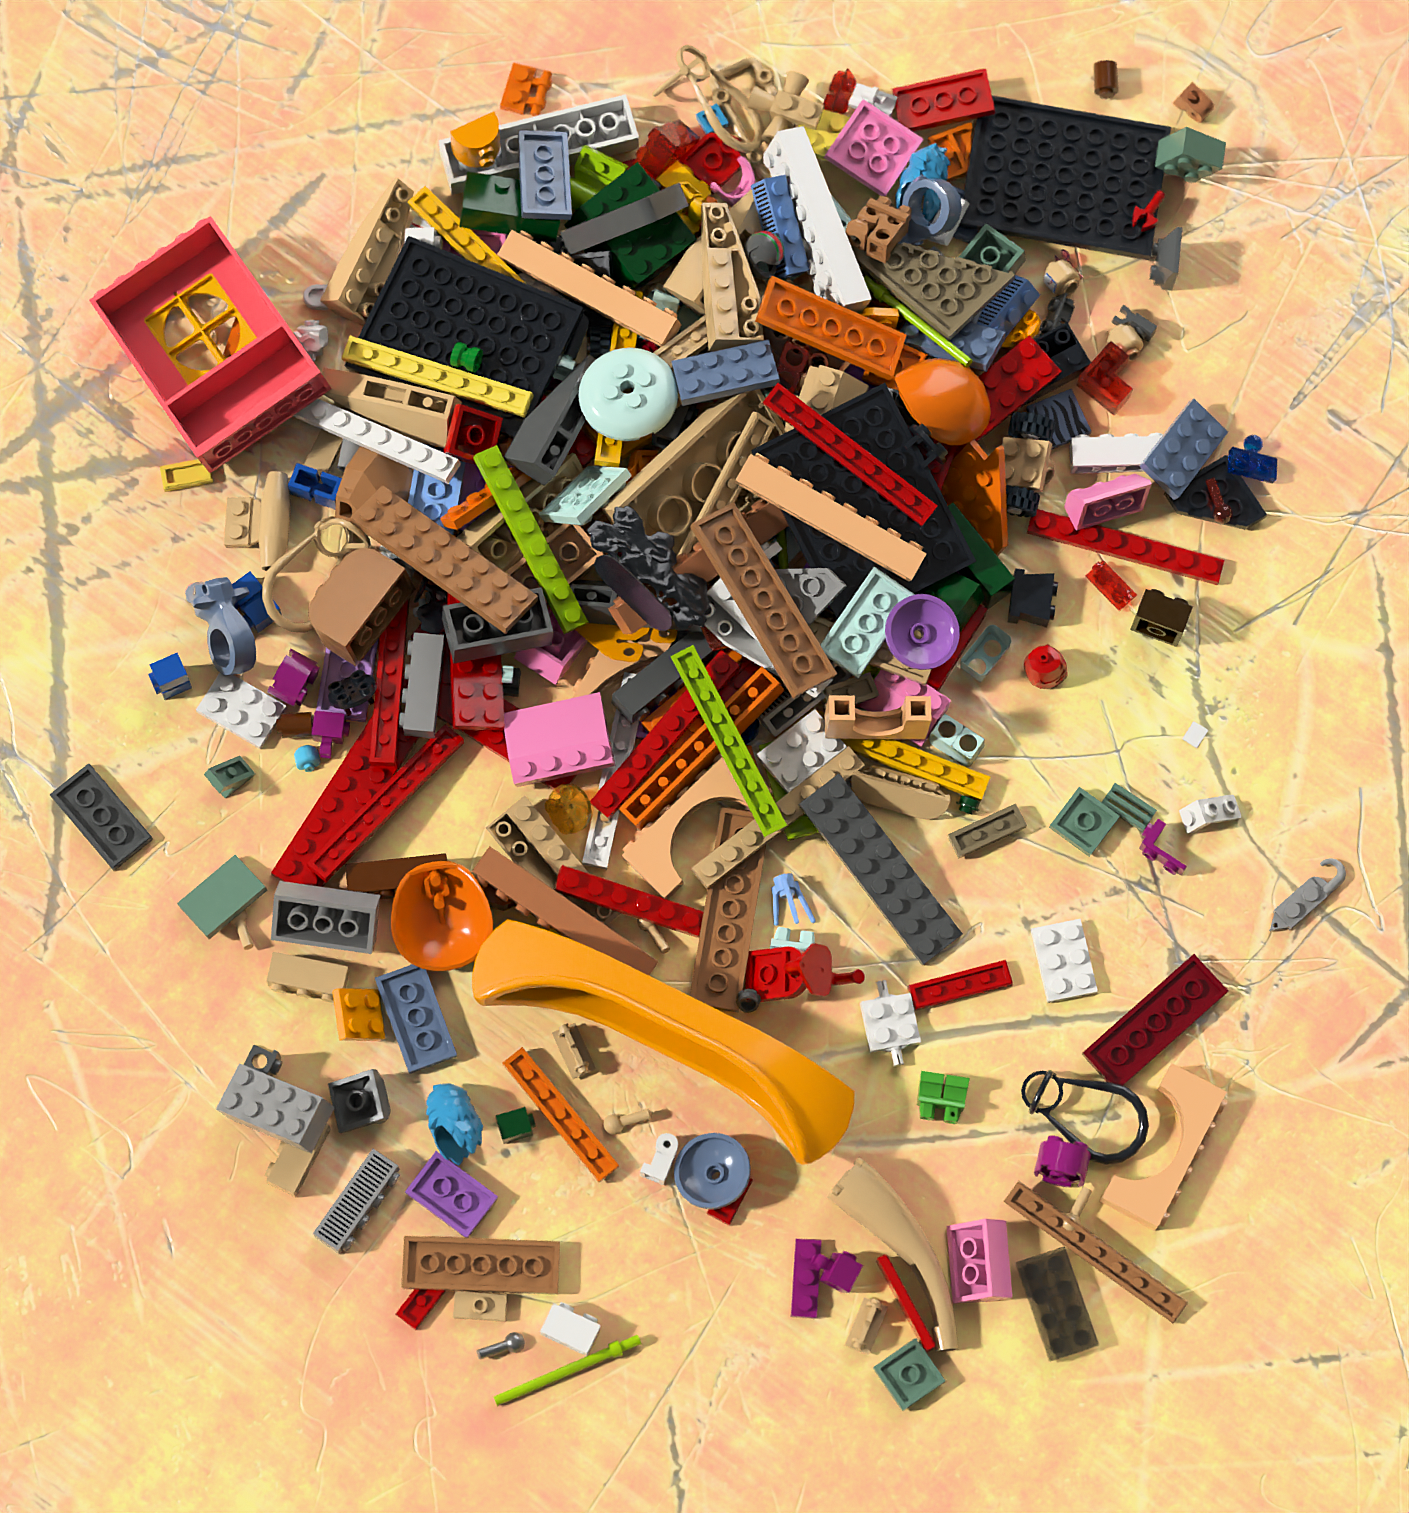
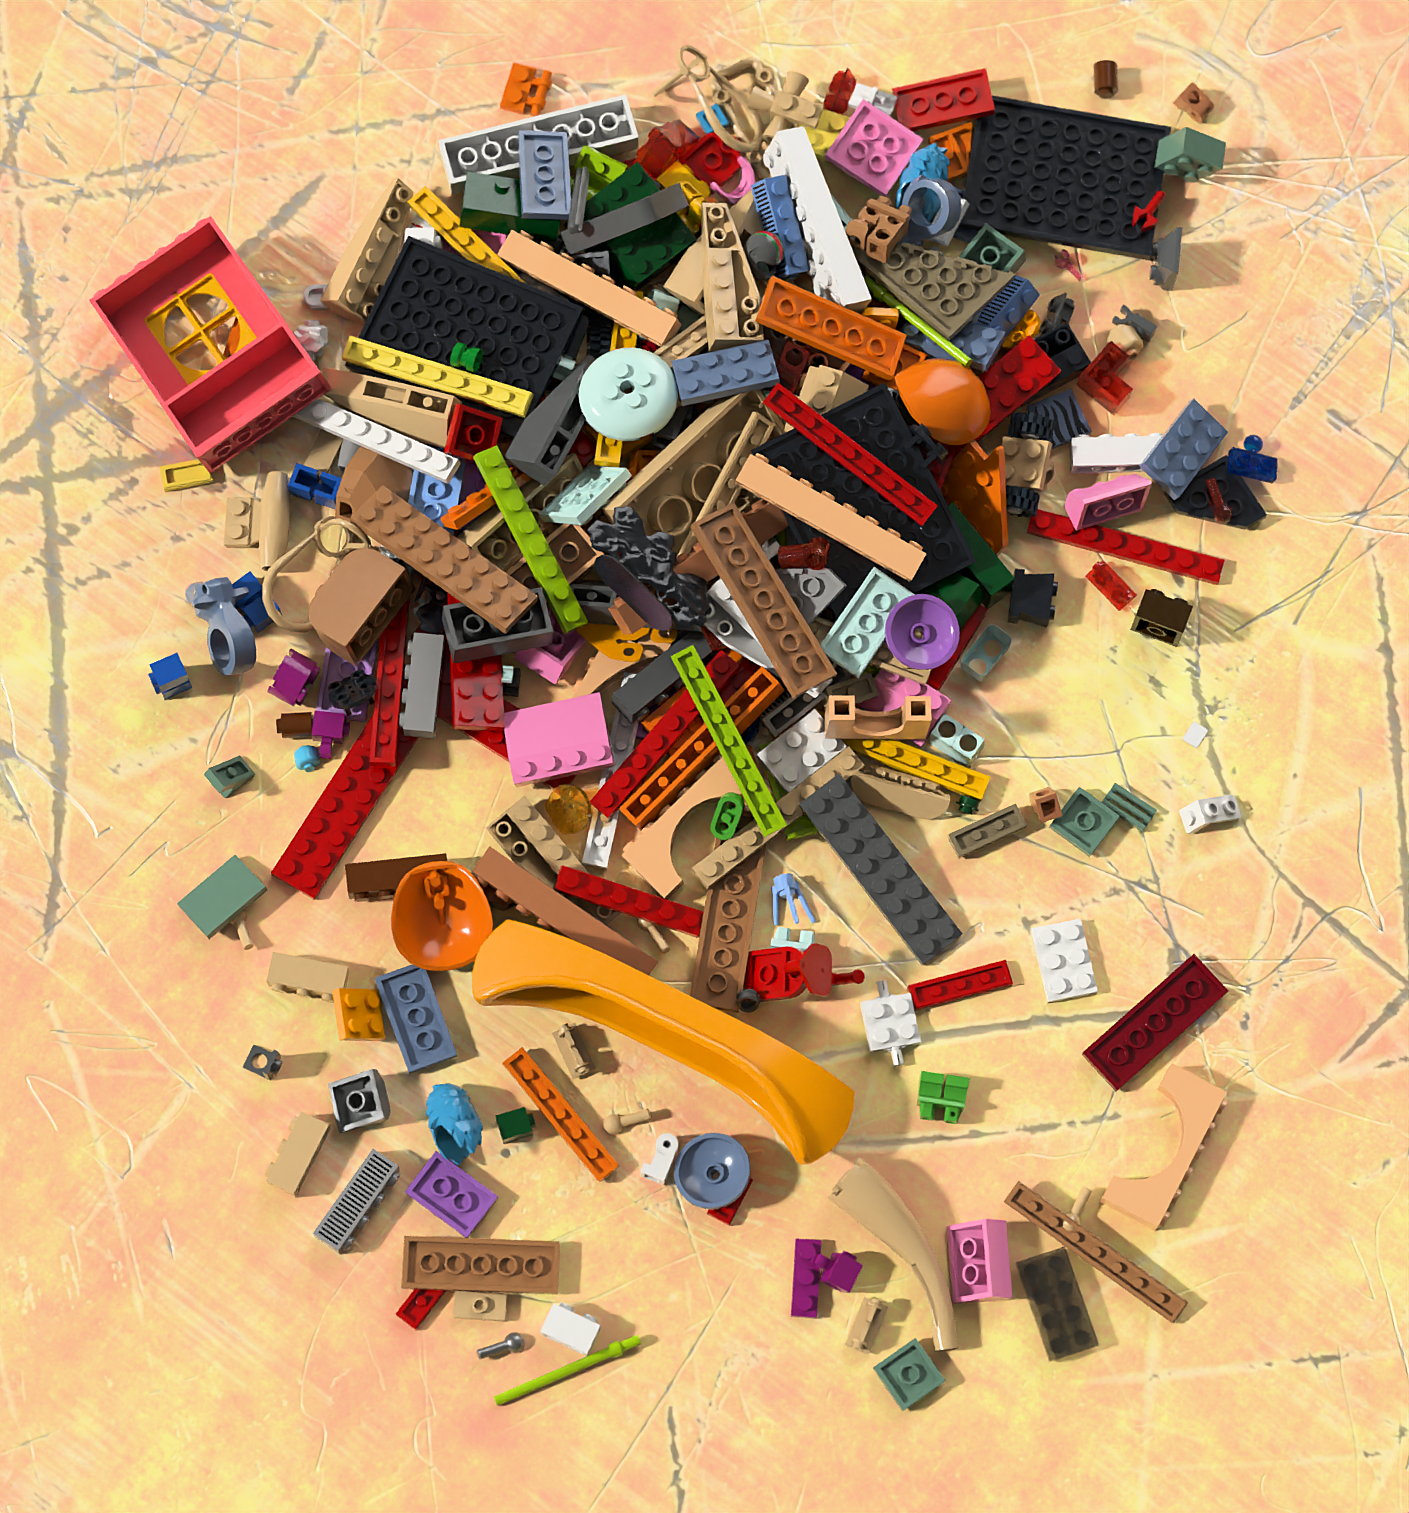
(101, 816): dark grey tile -> none
(241, 709): white plate -> none
(275, 1108): light grey brick -> none
(325, 917): light grey brick -> none
(385, 803): red plate -> none
(477, 142): light orange brick -> none
(578, 200): none -> dark grey axle
(727, 813): none -> bright green plate
(811, 554): none -> clear red piece
(905, 1303): red tile -> none
(1045, 667): red helmet -> none
(1045, 804): none -> nougat leg
(1061, 277): tan head -> none
(1062, 1162): magenta brick -> none
(1109, 1087): black animal -> none
(1152, 852): magenta bracket -> none
(1306, 898): light grey plate -> none

